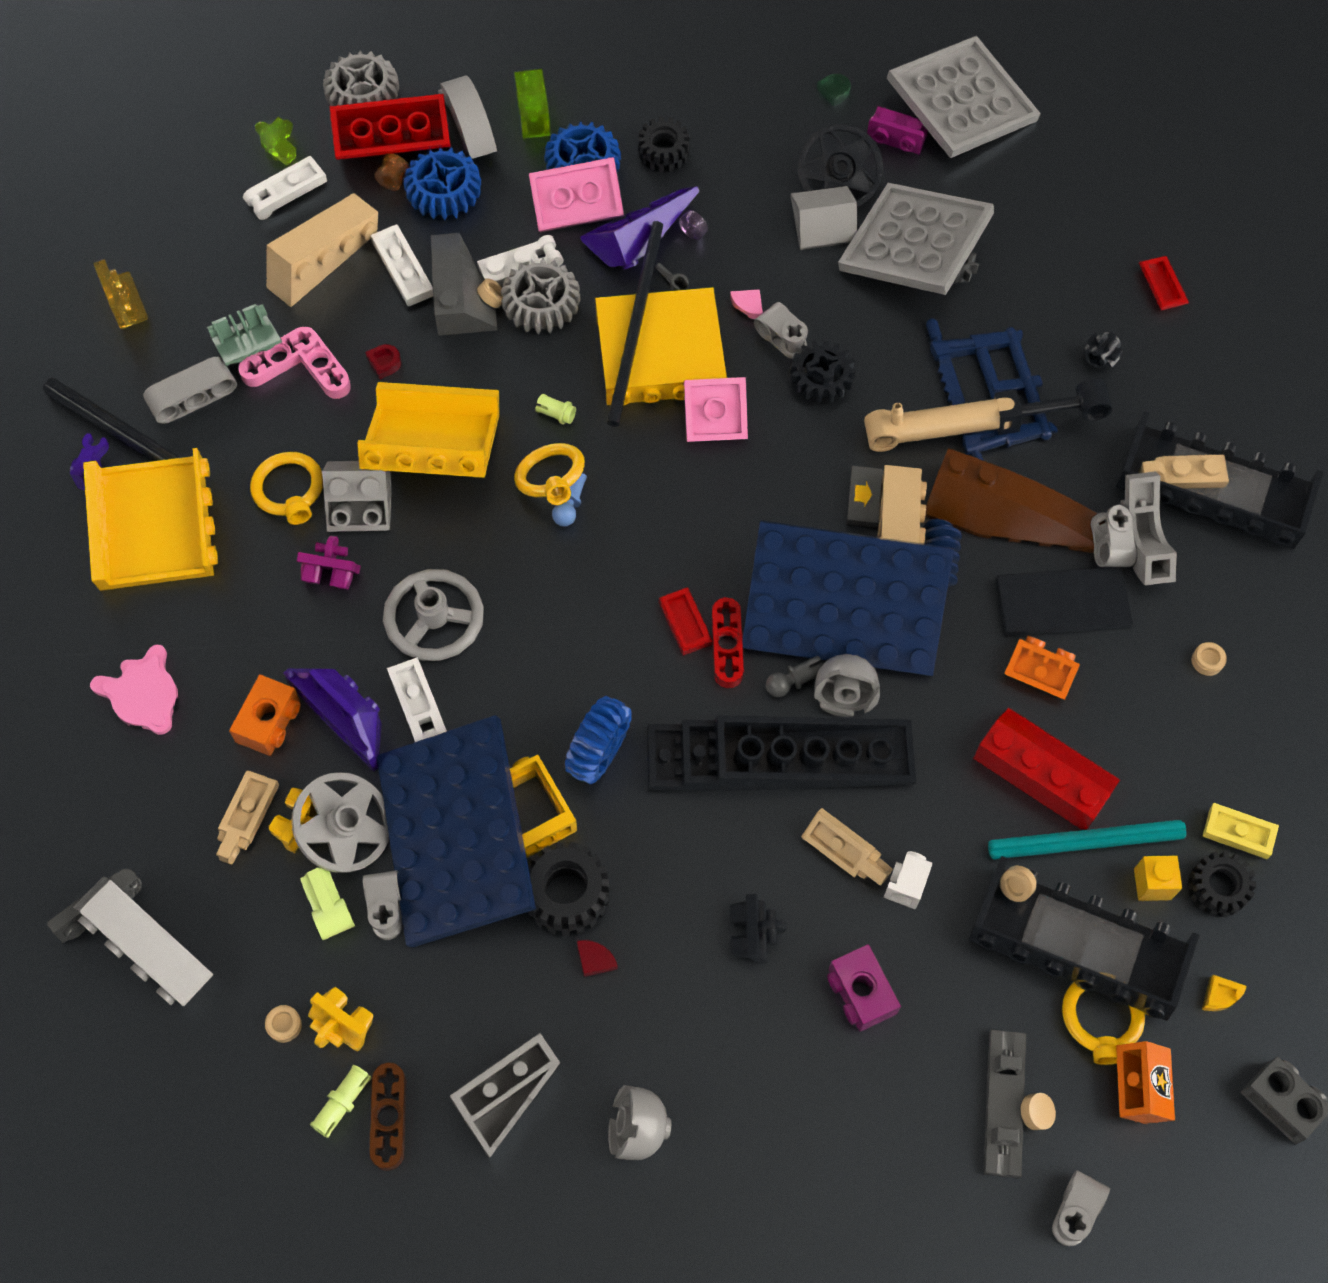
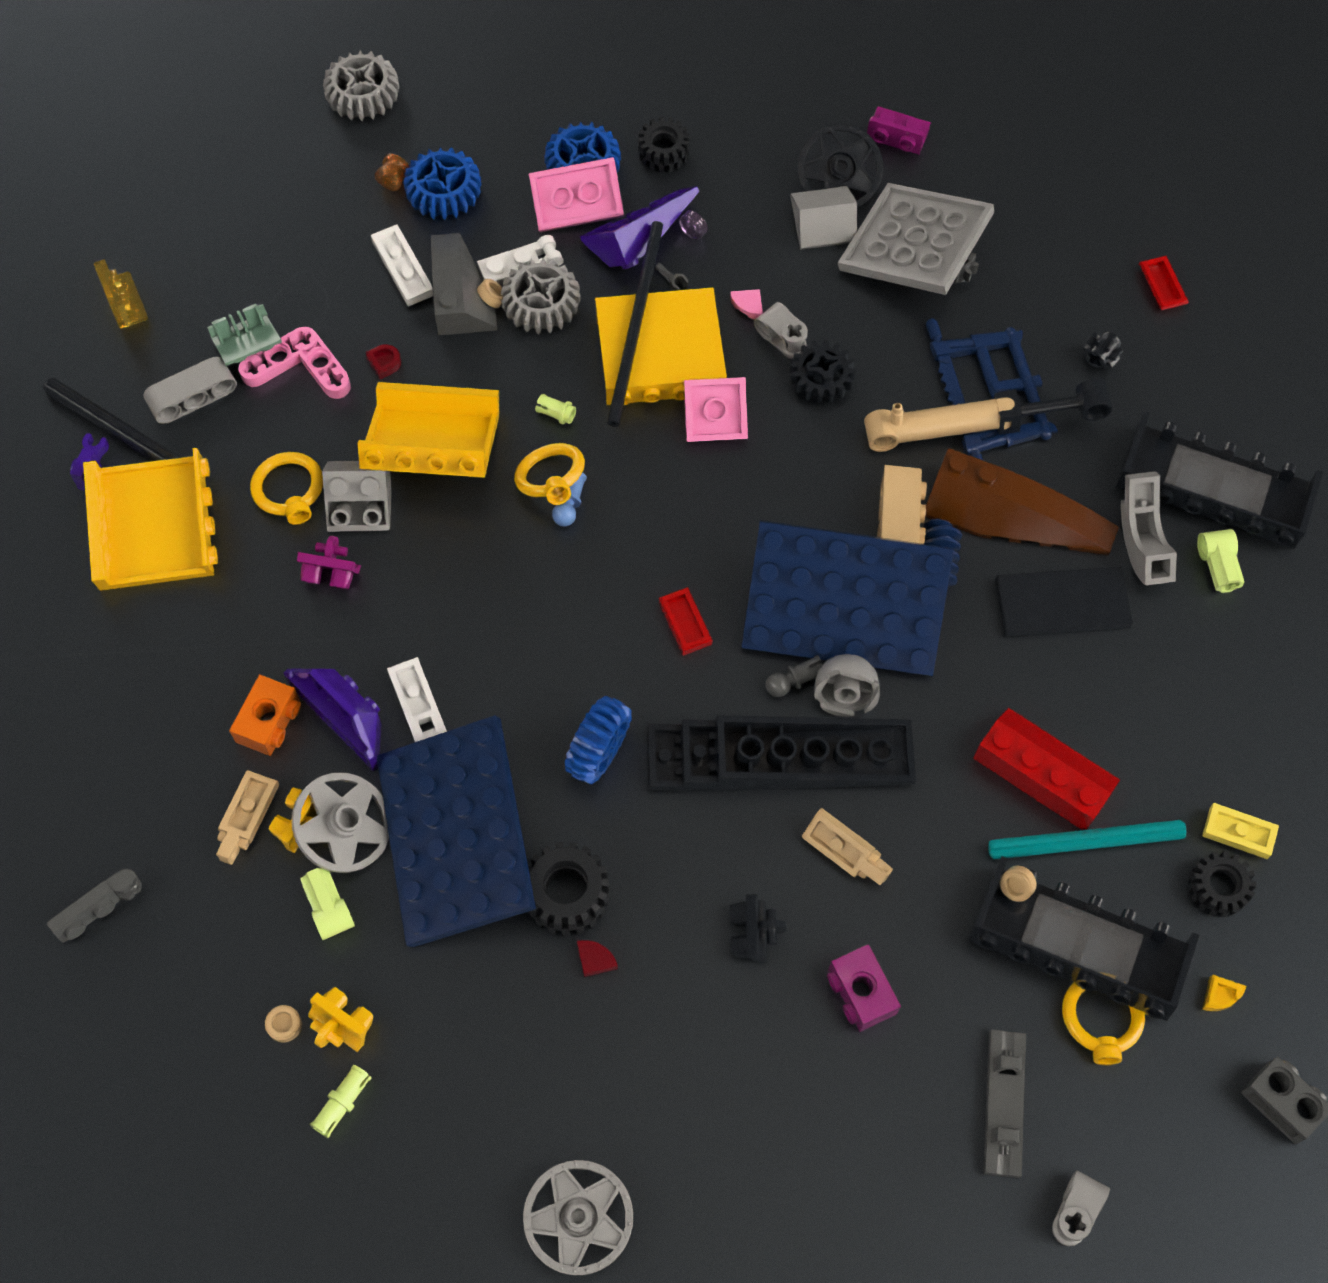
(143, 692): bright pink tile -> none
(143, 941): wedge -> none
(274, 138): clear neon green piece -> none
(284, 187): white plate -> none
(318, 247): tan wedge -> none
(383, 900): light grey piece -> none
(389, 126): red slope -> none
(396, 1143): reddish brown beam -> none
(433, 613): light grey piece -> none
(469, 116): light grey arch -> none
(504, 1091): light grey wedge -> none
(532, 103): clear neon green brick -> none
(555, 828): yellow window -> none
(578, 1217): none -> light grey wheel
(639, 1124): light grey cylinder -> none
(733, 630): red beam -> none
(835, 88): clear green tile -> none
(864, 496): dark grey tile -> none
(909, 880): white brick -> none
(963, 96): light grey plate -> none
(1038, 1111): tan tile -> none
(1042, 667): orange bracket -> none
(1113, 541): light grey piece -> none
(1145, 1082): orange brick -> none
(1157, 878): yellow brick -> none
(1190, 470): tan hinge -> none
(1209, 659): tan tile -> none
(1220, 552): none -> yellowish green piece

